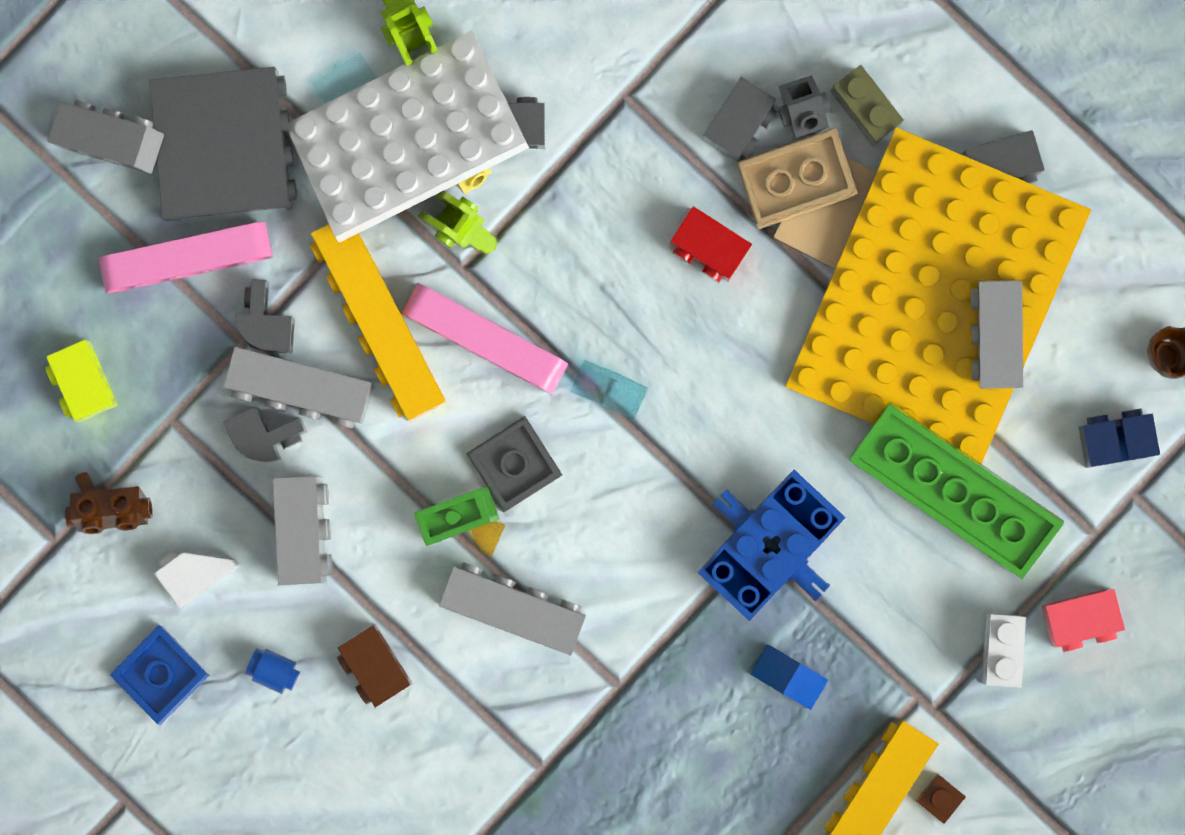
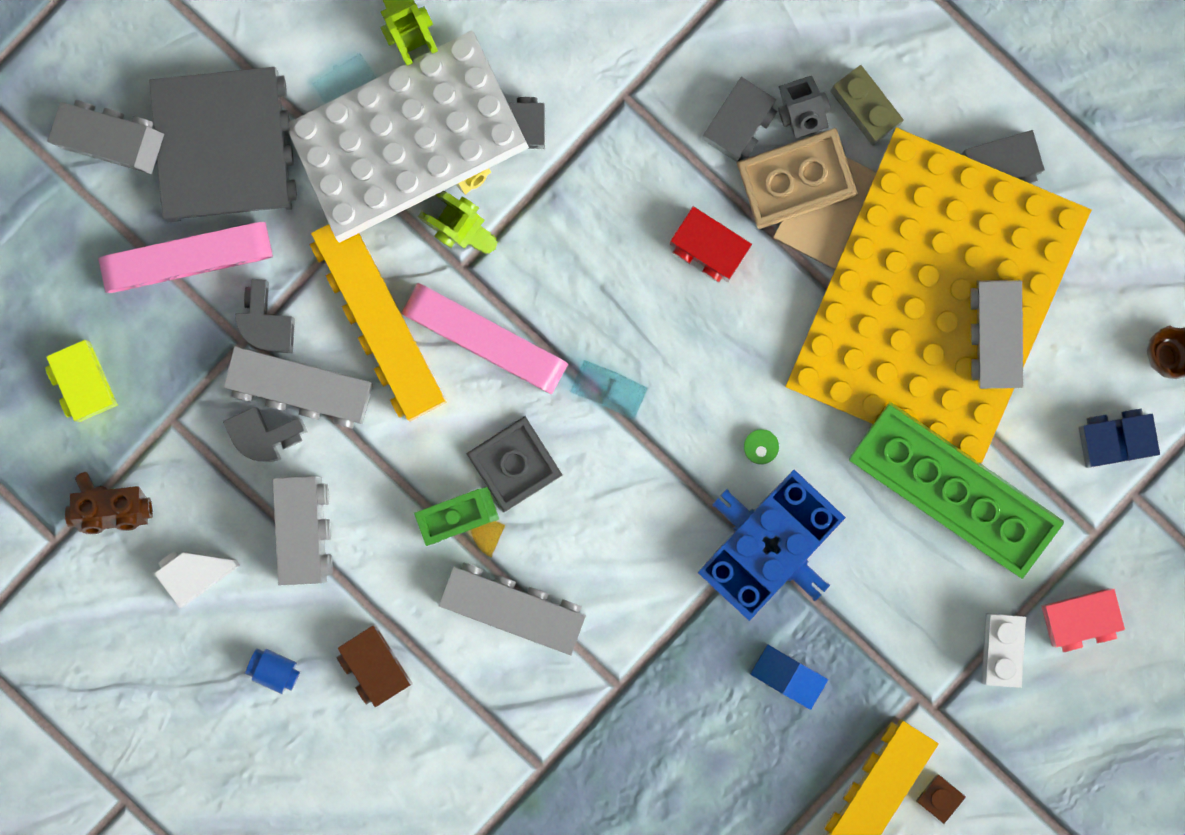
(159, 675): blue plate -> none
(761, 446): none -> bright green tile

